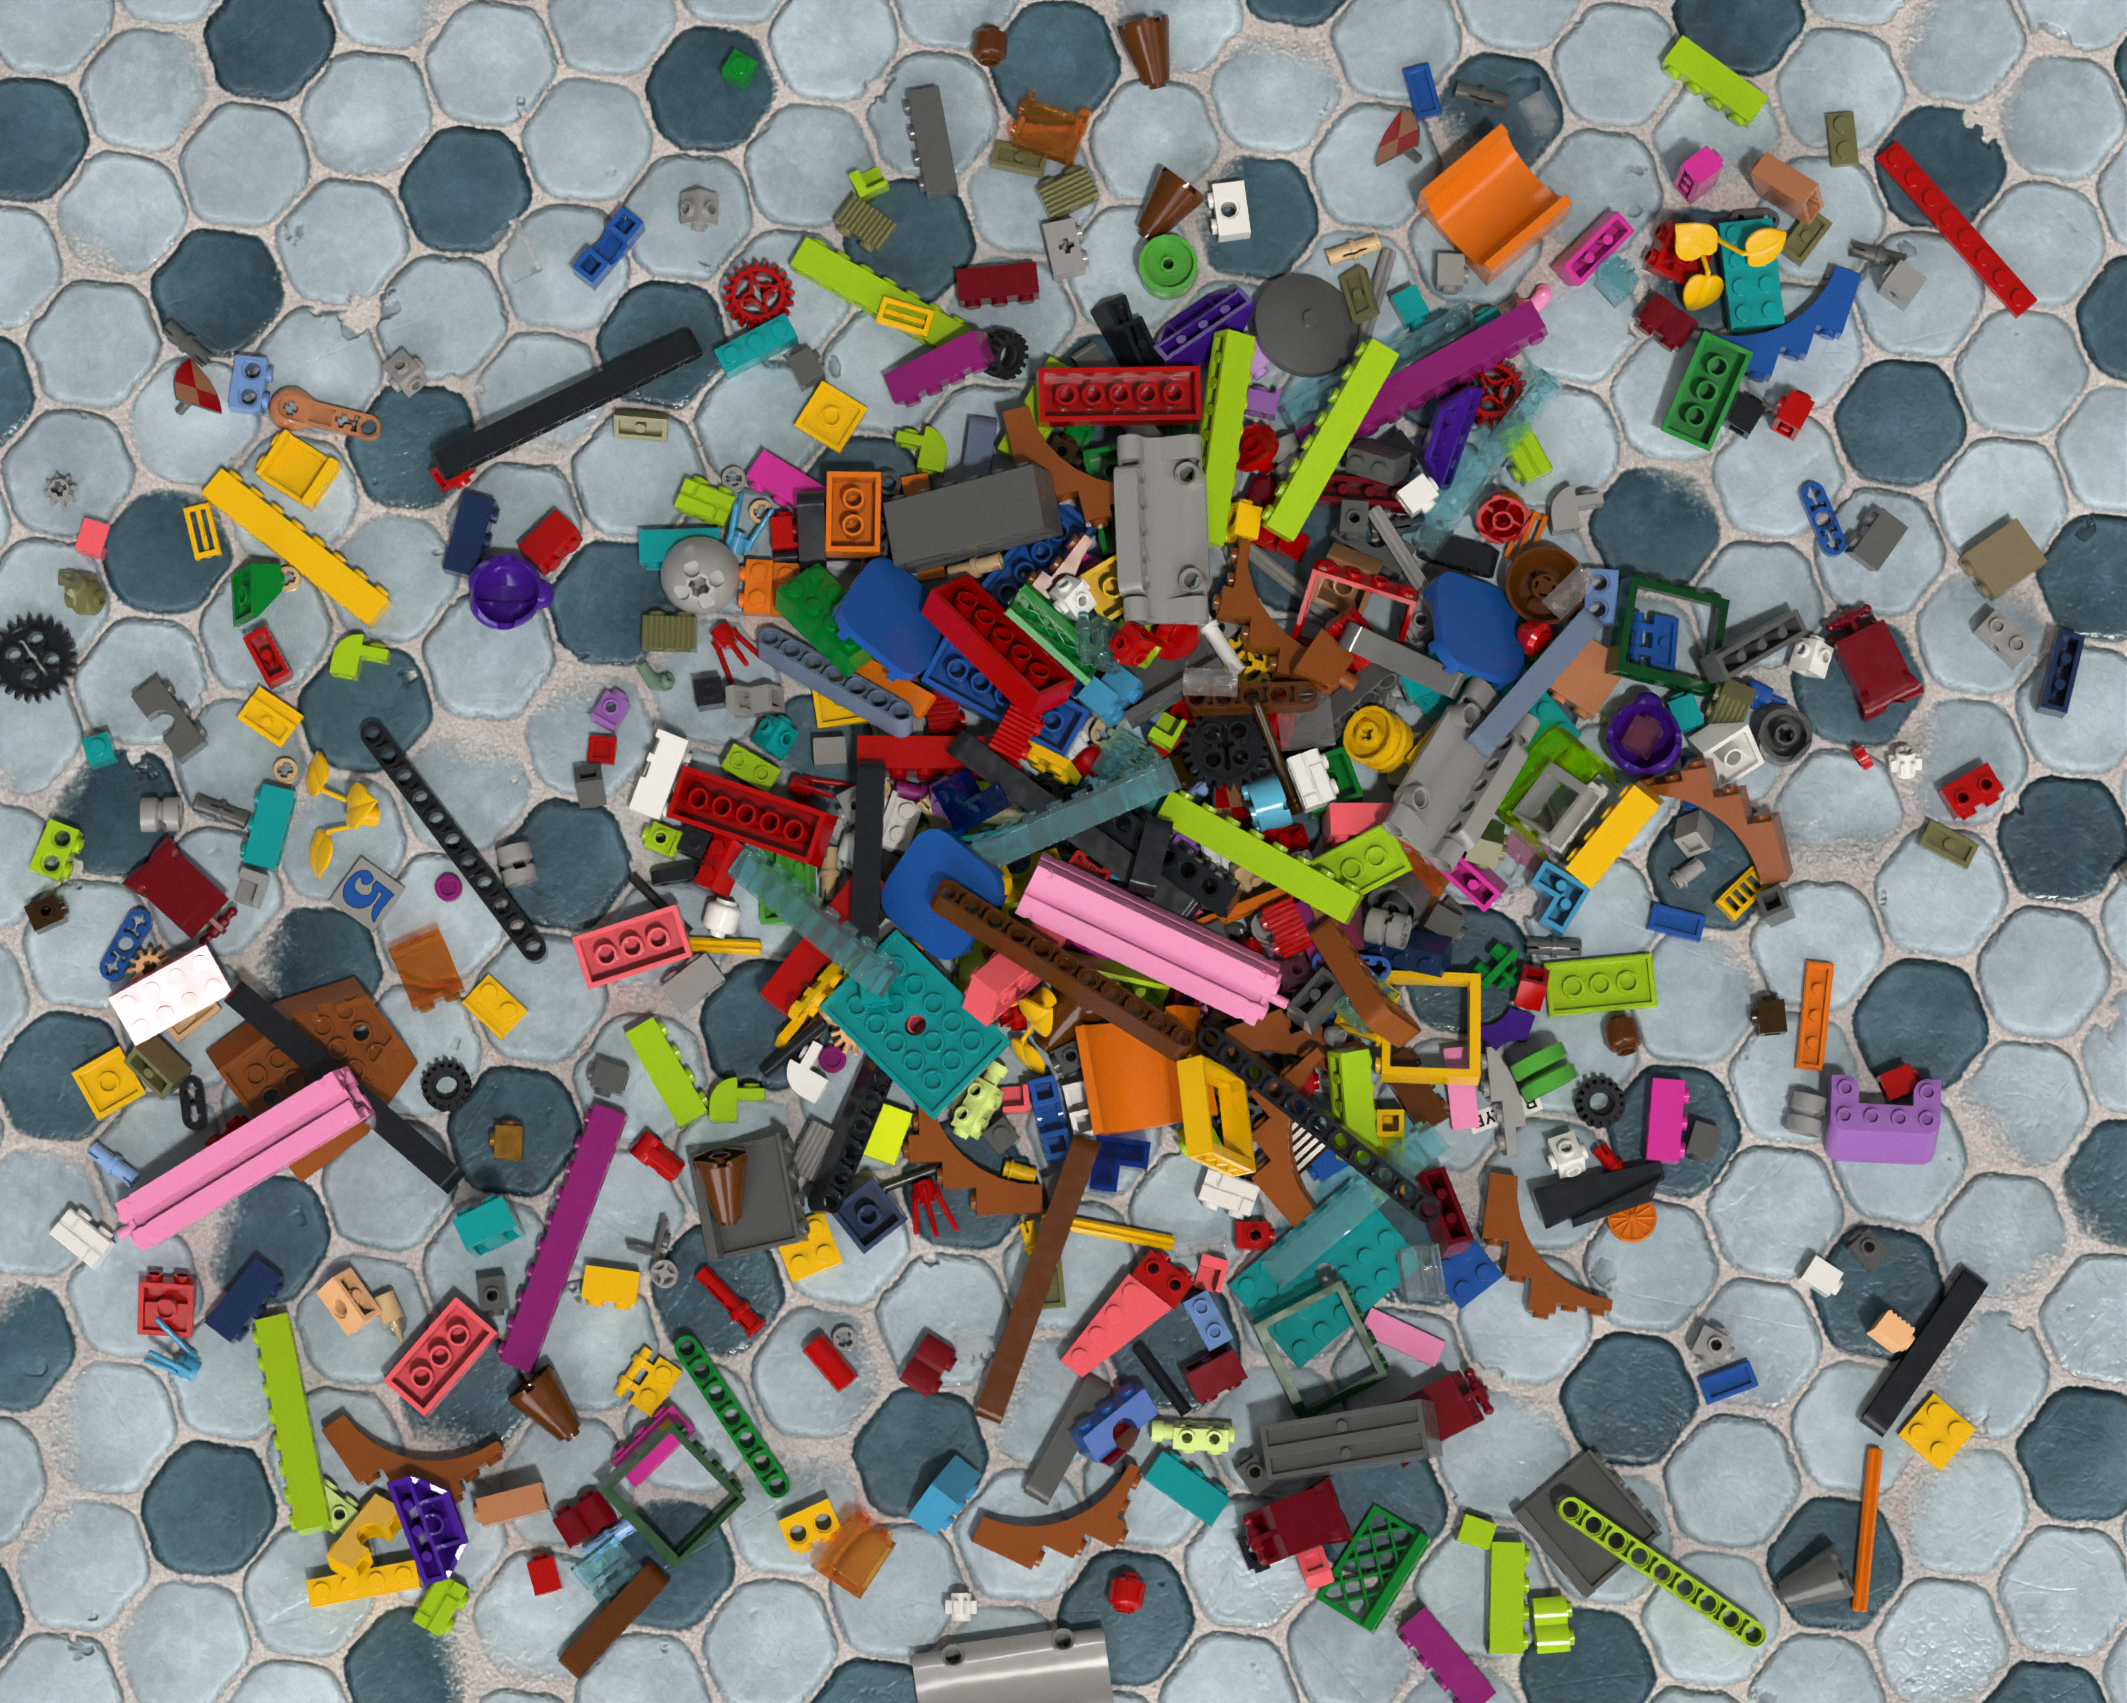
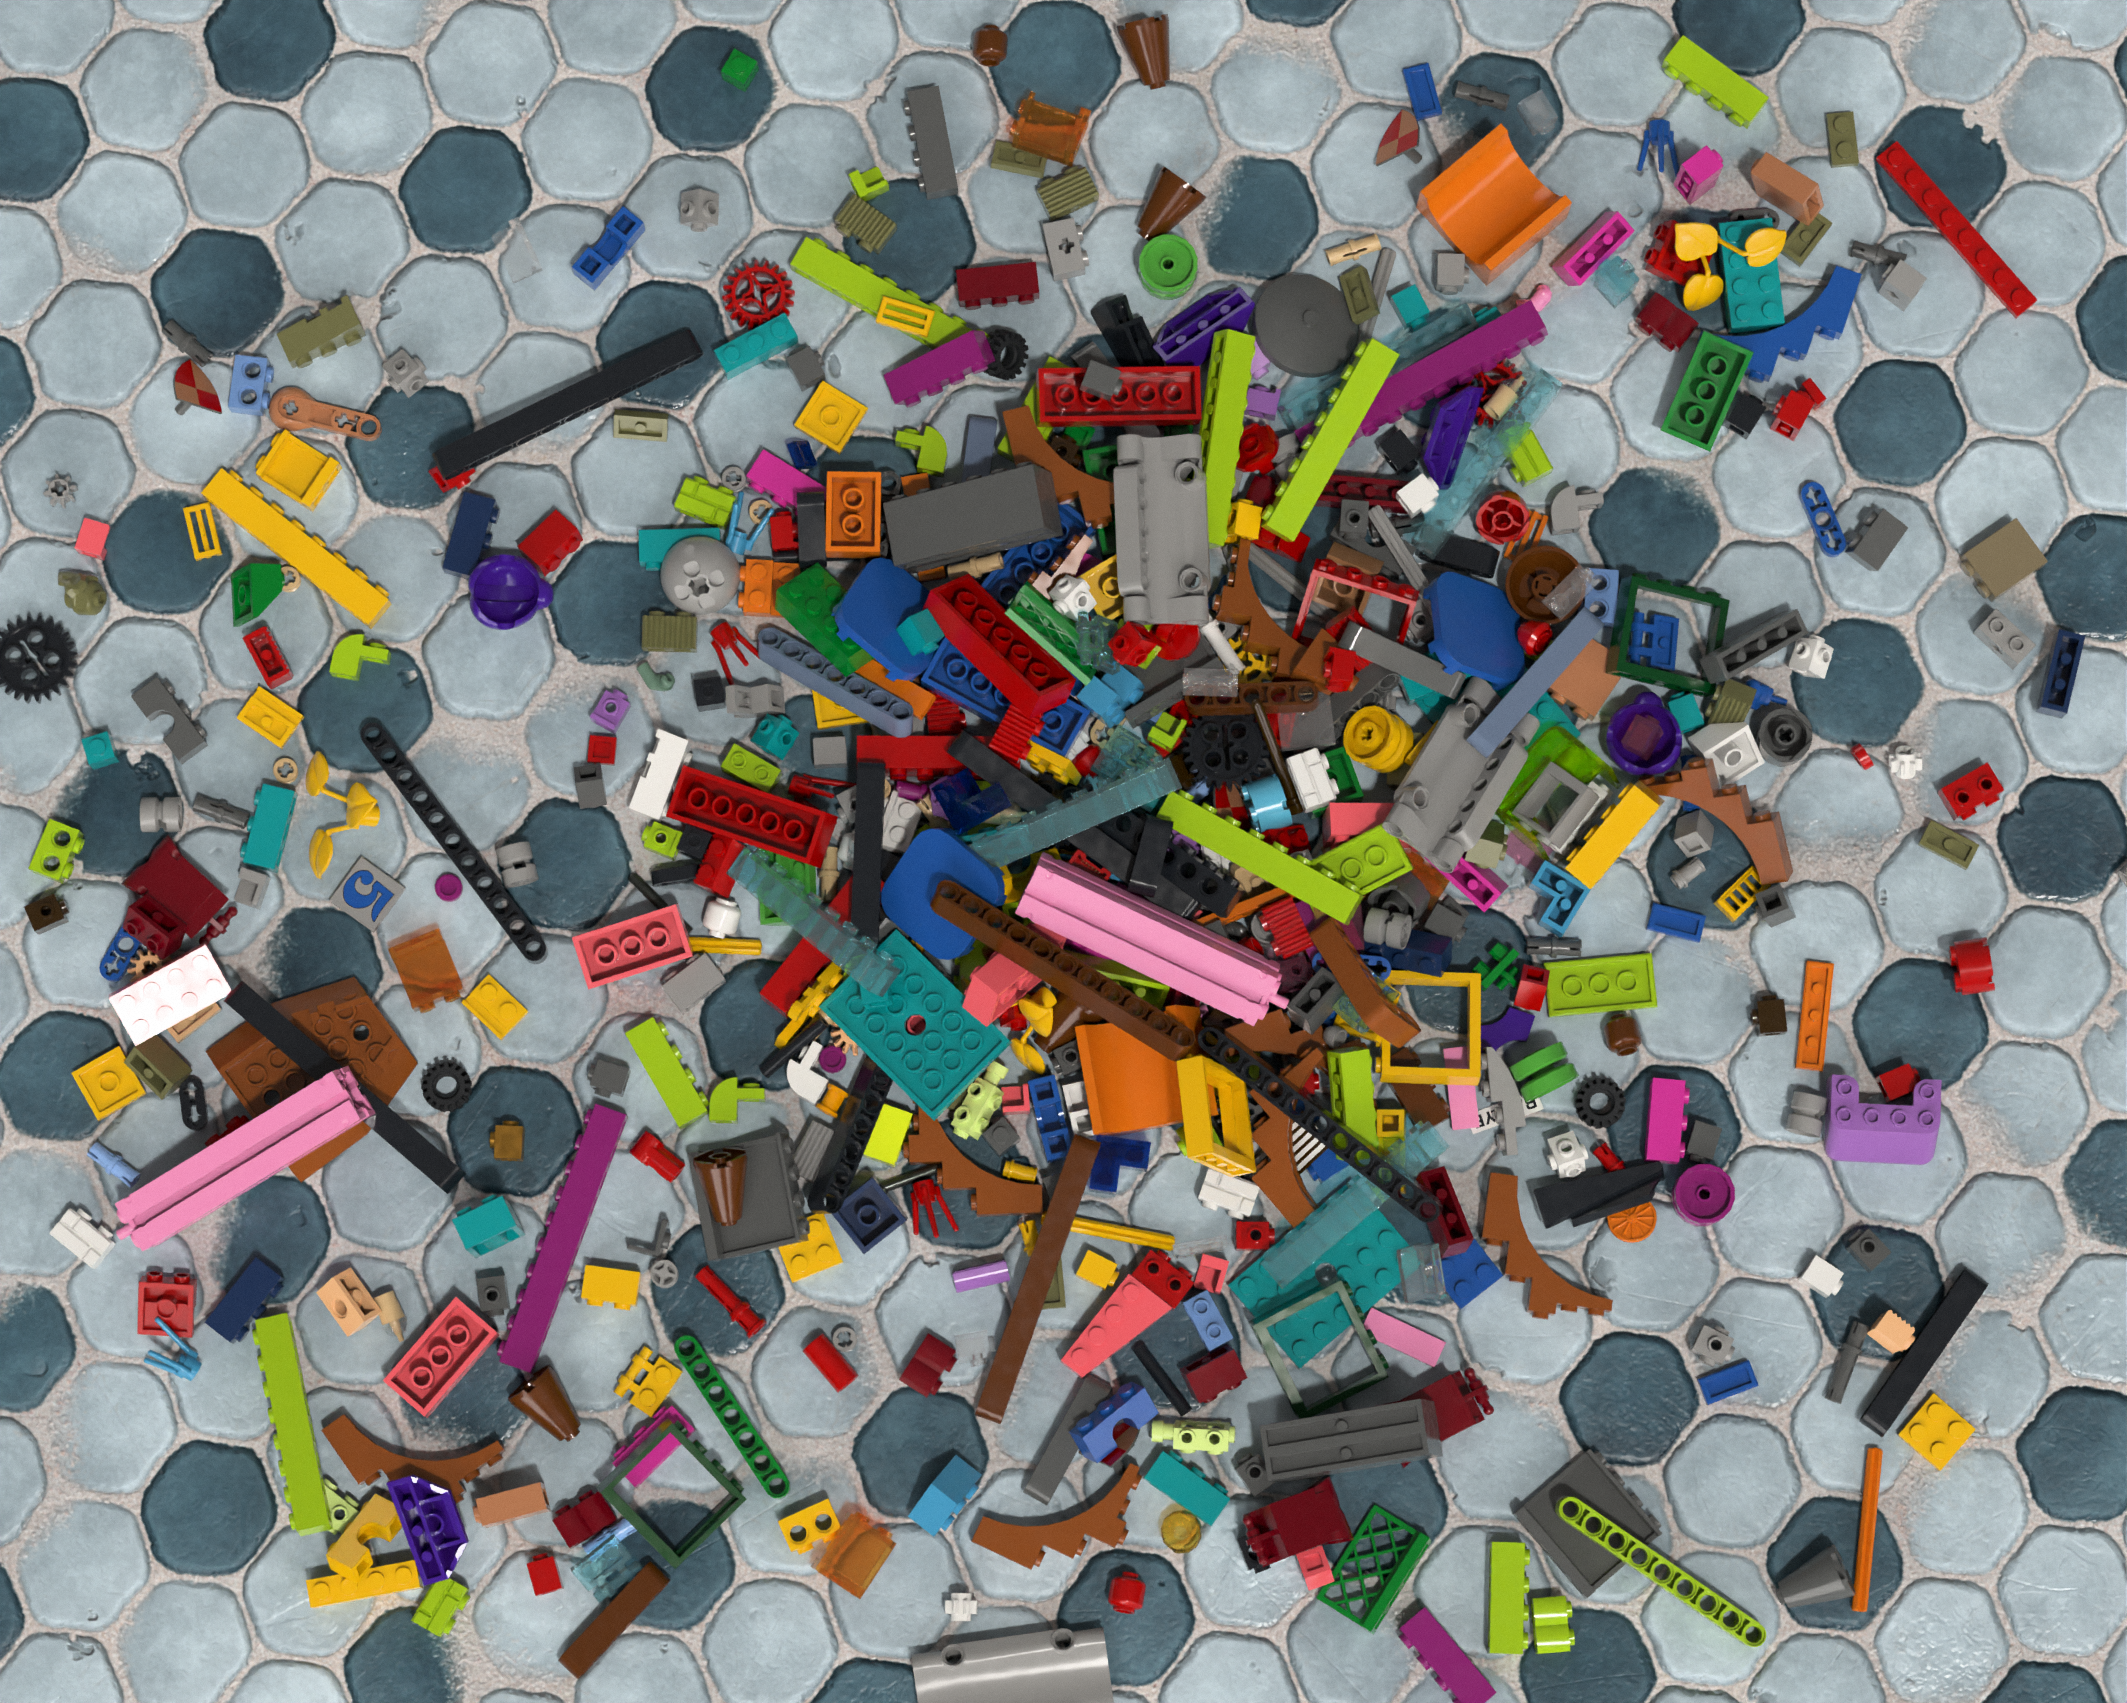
(154, 926): none -> dark red brick
(321, 334): none -> olive wedge
(802, 454): none -> clear blue tile
(832, 1100): none -> light orange bush
(920, 633): none -> teal brick
(981, 1276): none -> medium lavender brick
(1097, 1270): none -> yellow brick
(1101, 380): none -> dark grey brick
(1181, 1531): none -> clear yellow hair
(1229, 195): white brick -> none
(1338, 669): none -> red brick
(1378, 462): dark grey brick -> none
(1476, 1532): lime panel -> none
(1504, 397): none -> tan piece
(1659, 134): none -> blue plant
(1688, 1202): none -> magenta wheel
(1816, 395): none -> red plate
(1847, 1361): none -> dark grey pin
(1871, 662): dark red piece -> none
(1973, 966): none -> red brick

